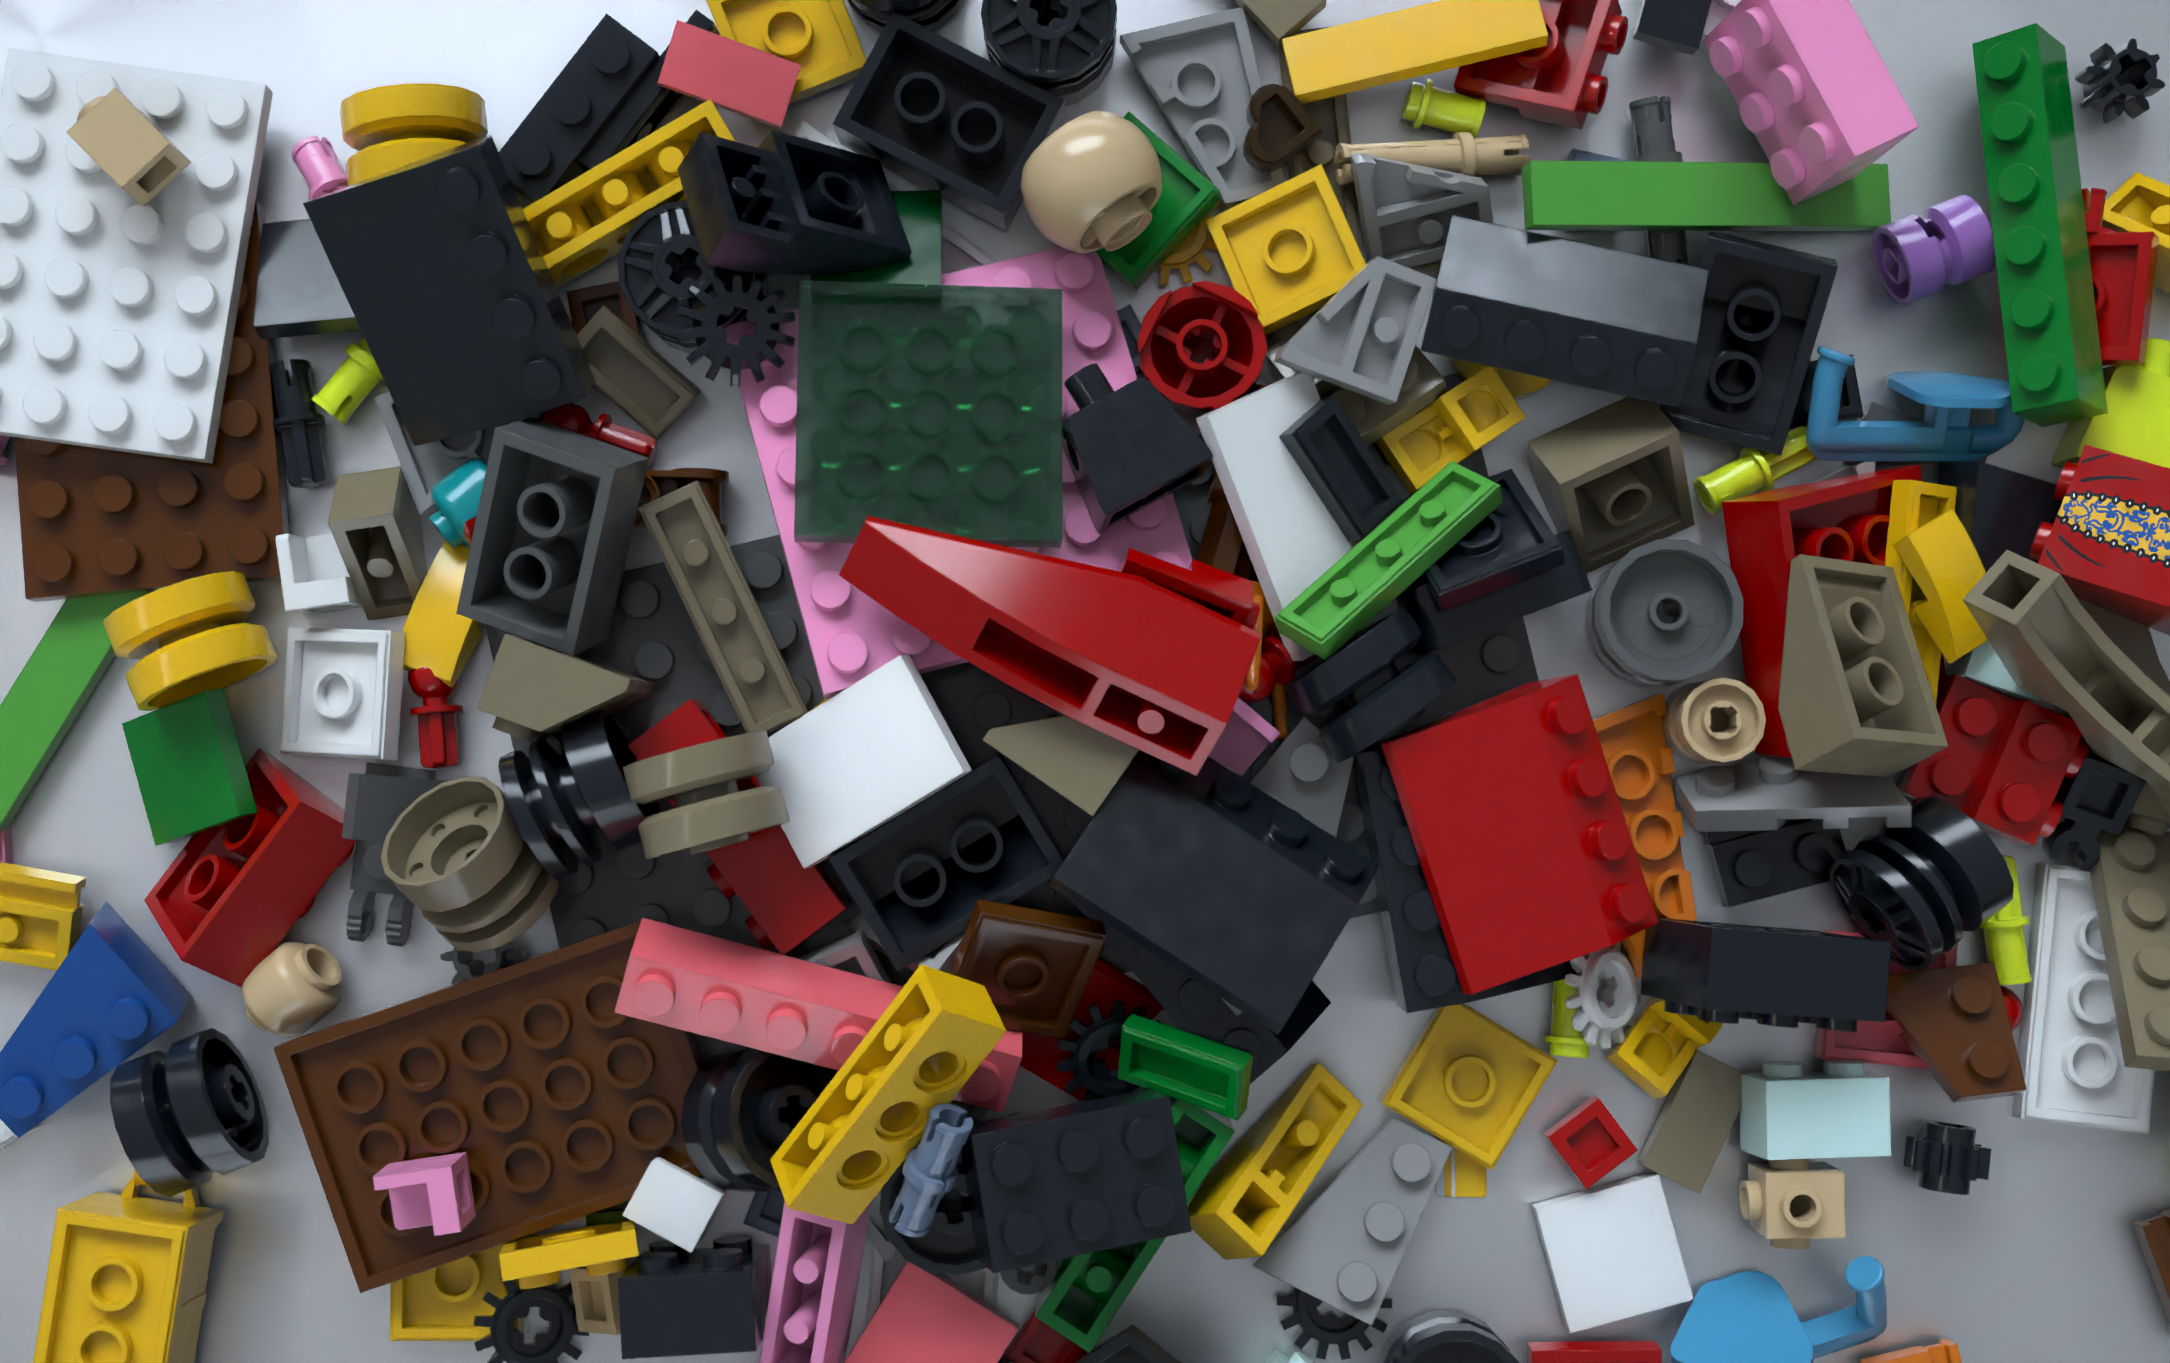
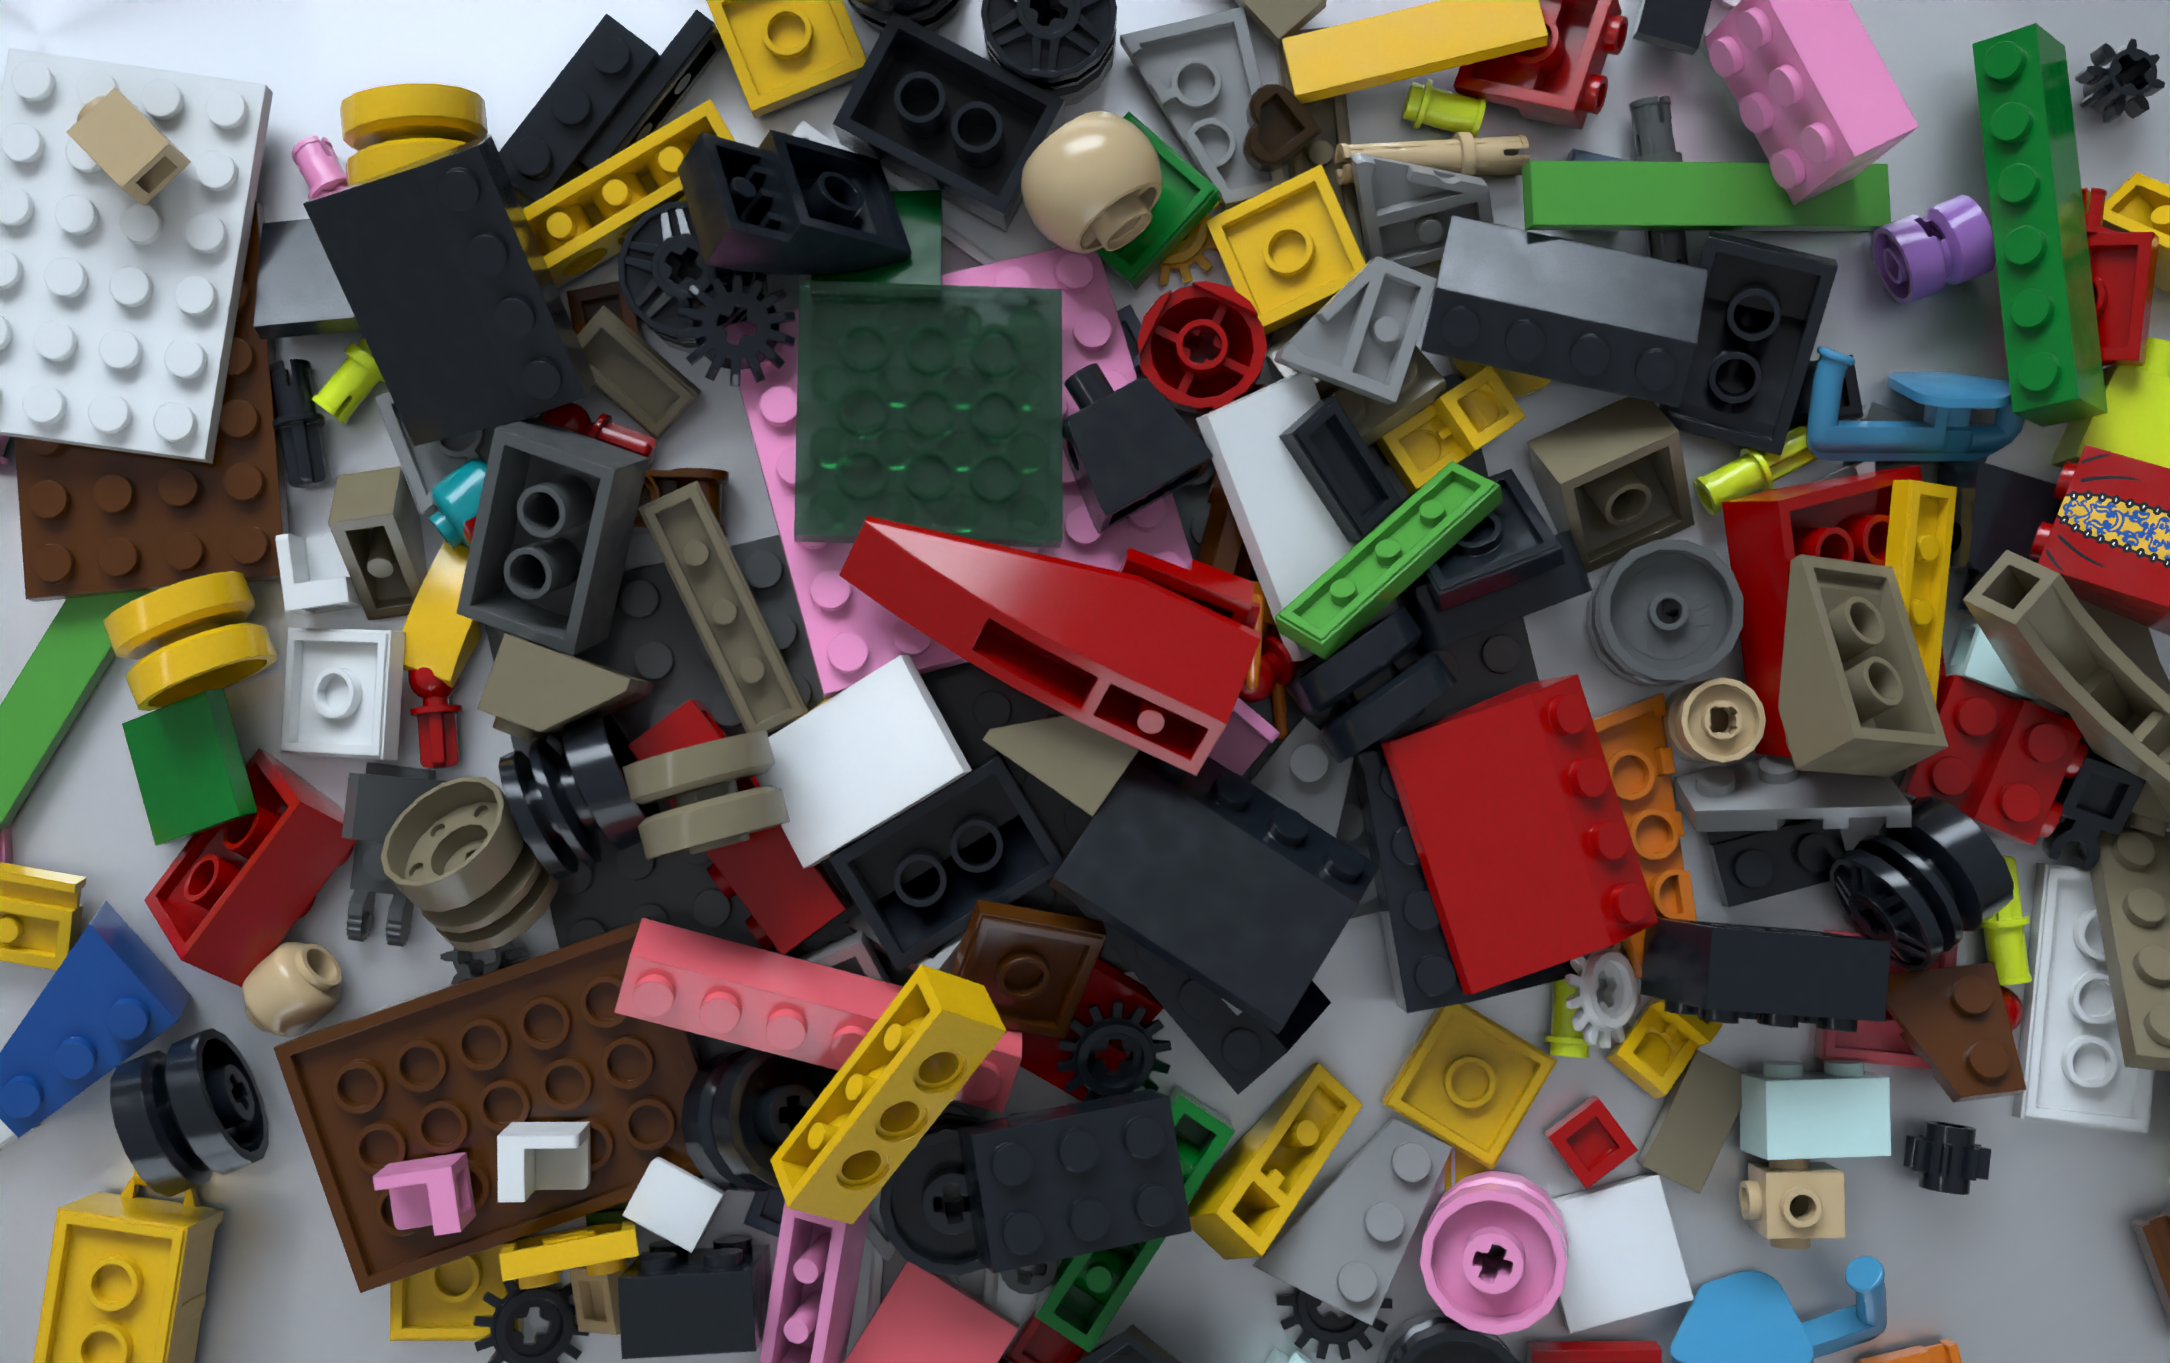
(542, 1158): none -> white panel
(728, 74): coral tile -> none
(930, 1170): sand blue pin -> none
(1185, 1066): green tile -> none
(1489, 1290): none -> bright pink wheel
(1946, 571): yellow slope -> none

